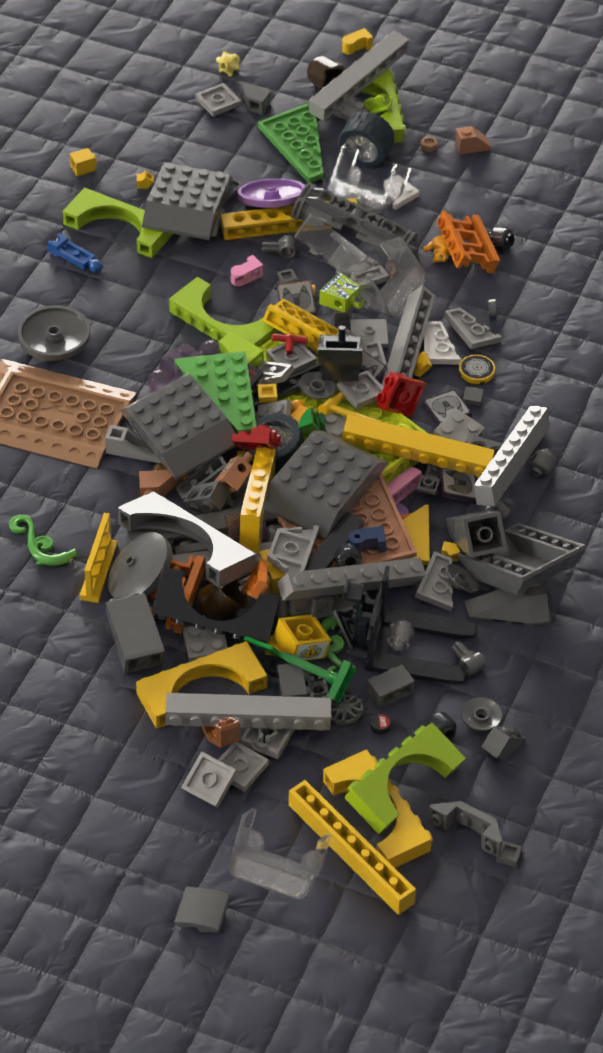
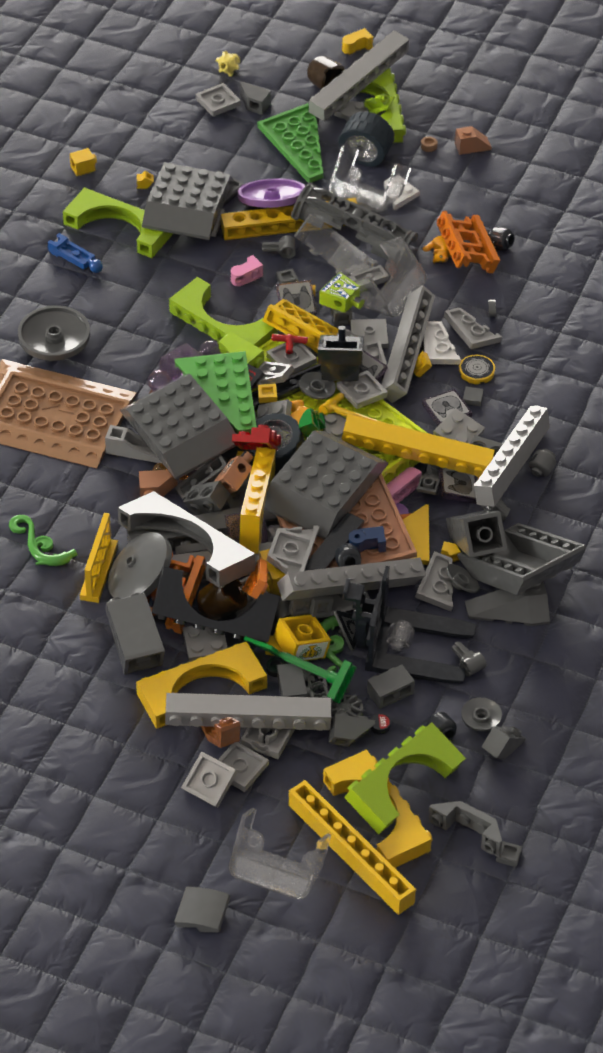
(348, 729): none -> dark grey slope
(400, 394): red plate -> none

